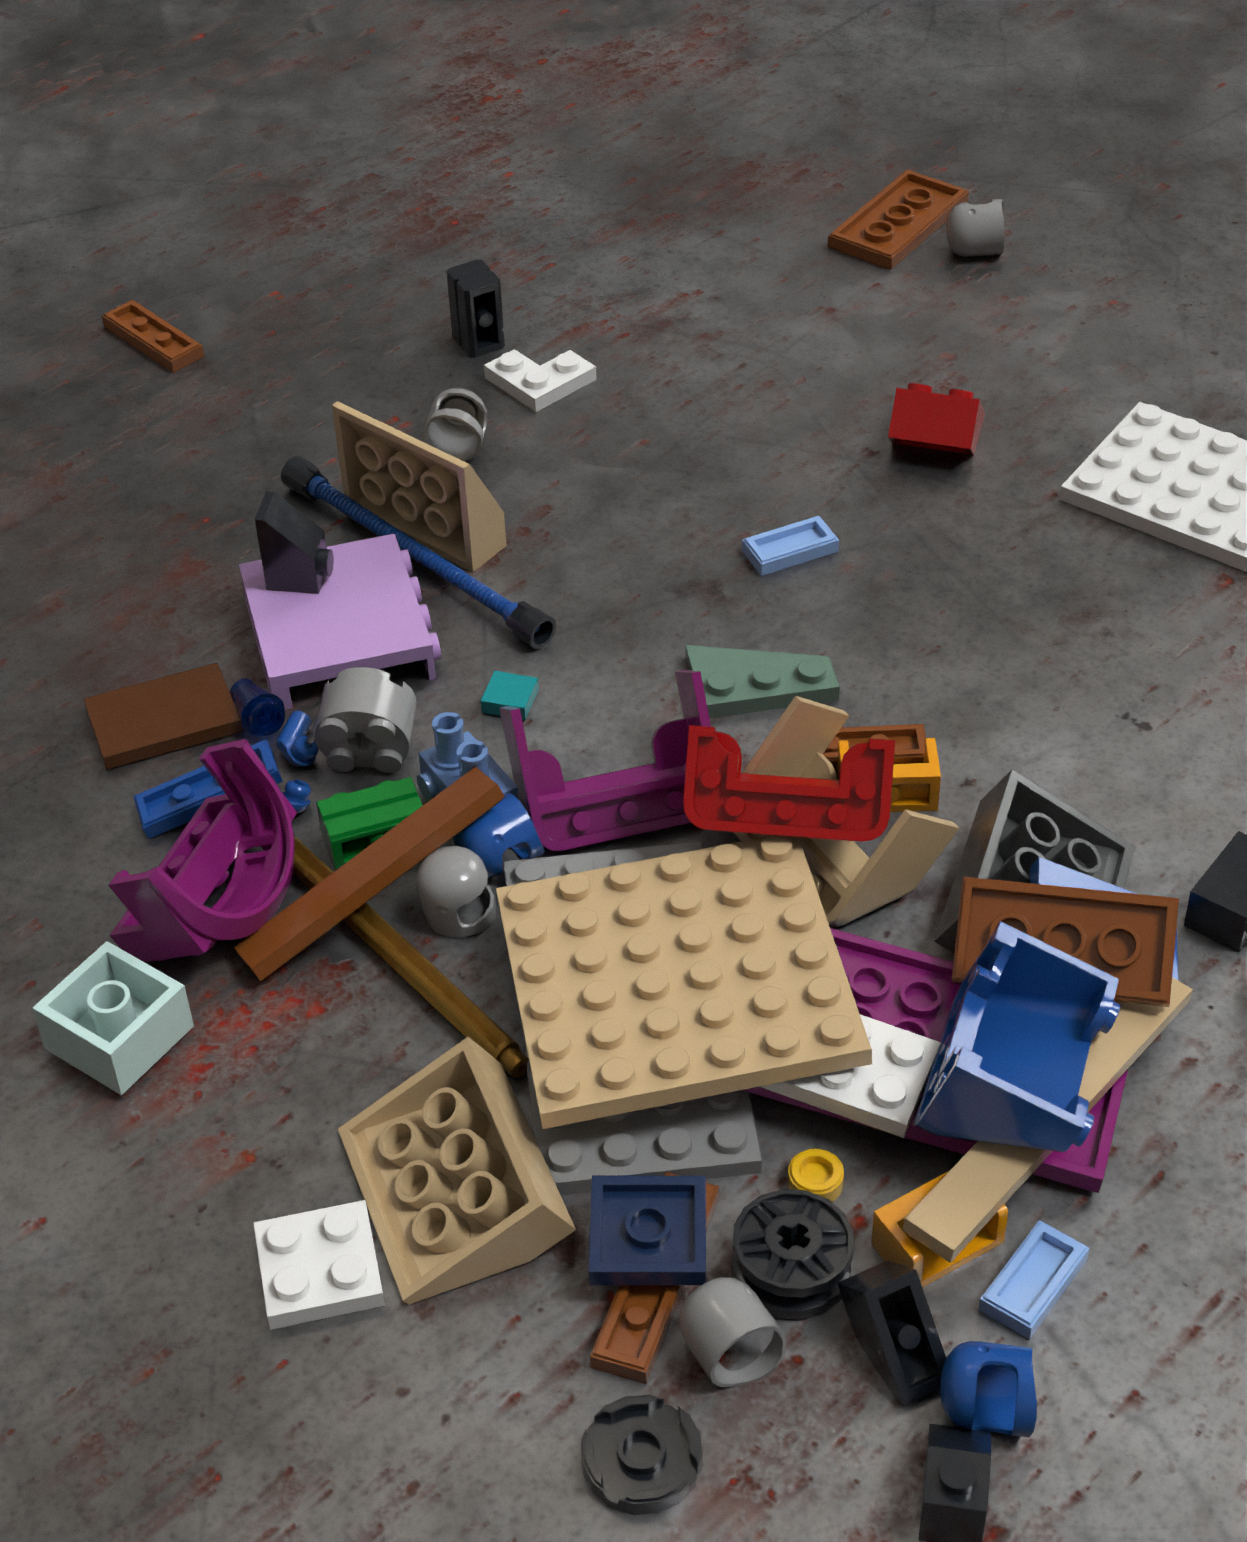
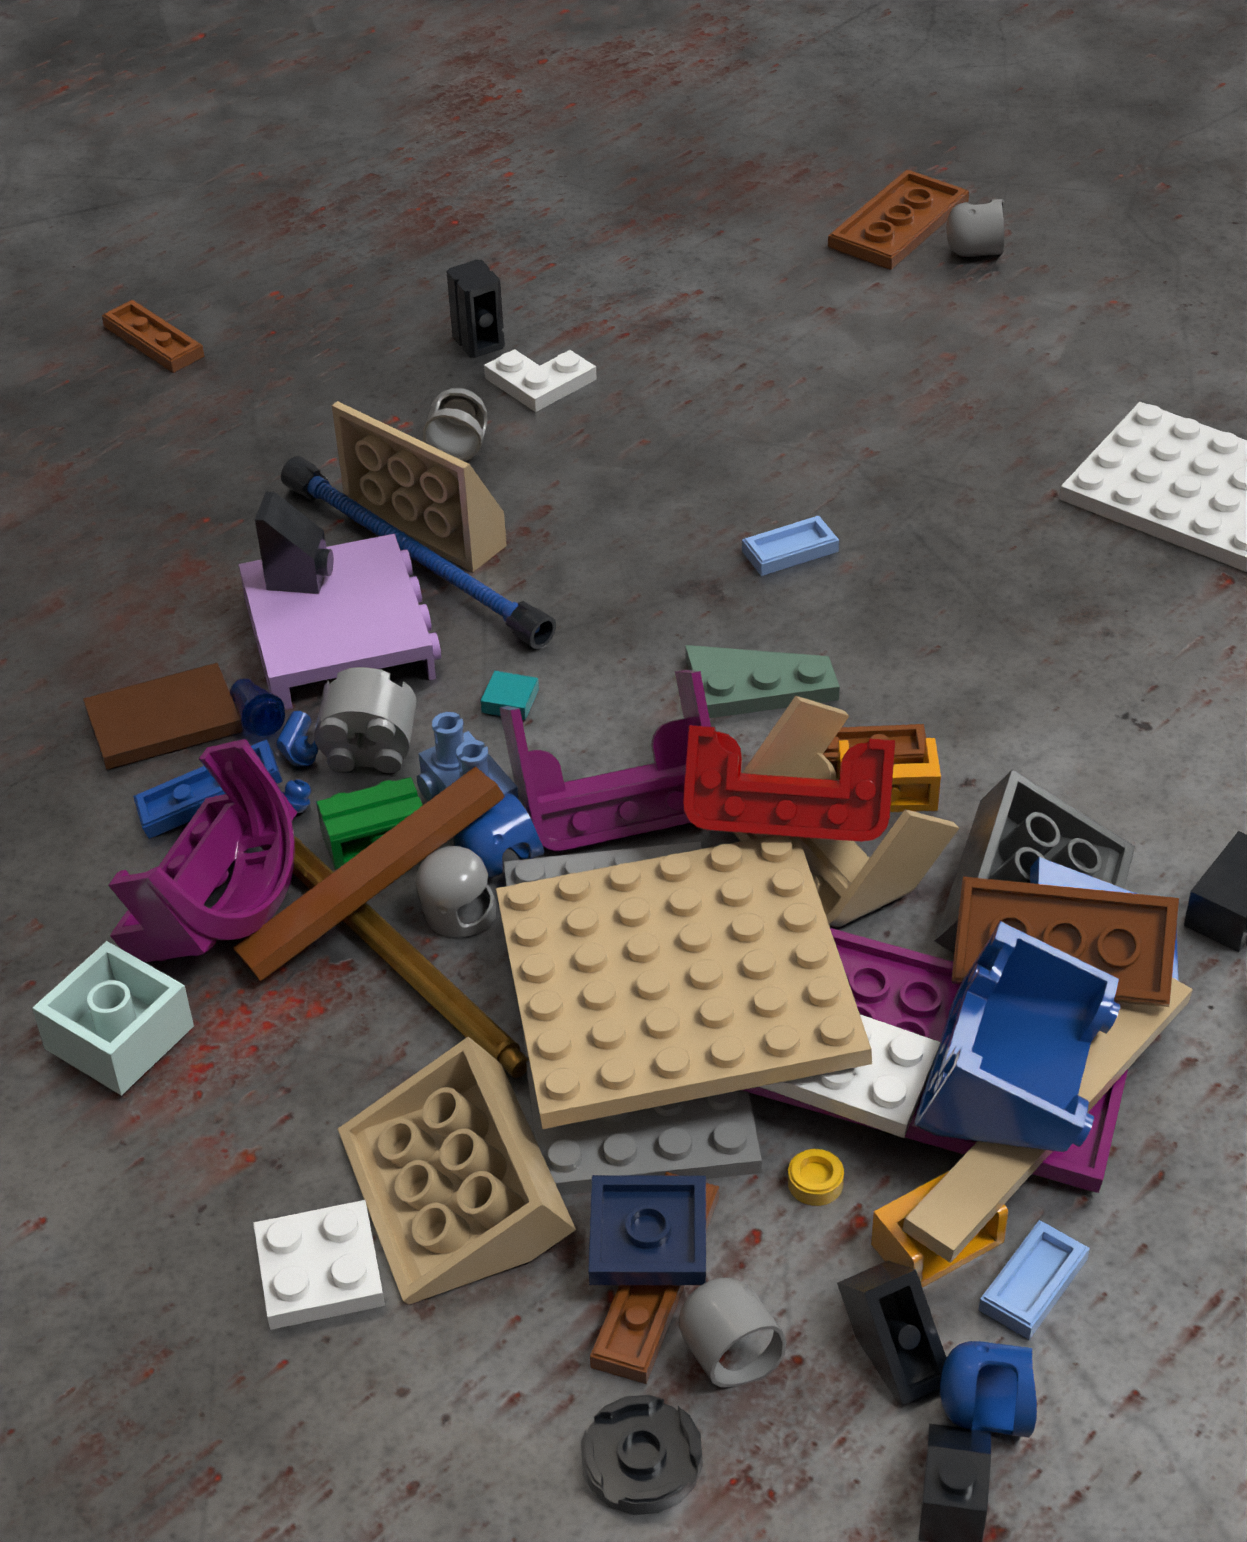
(793, 1252): black wheel -> none
(936, 419): red slope -> none

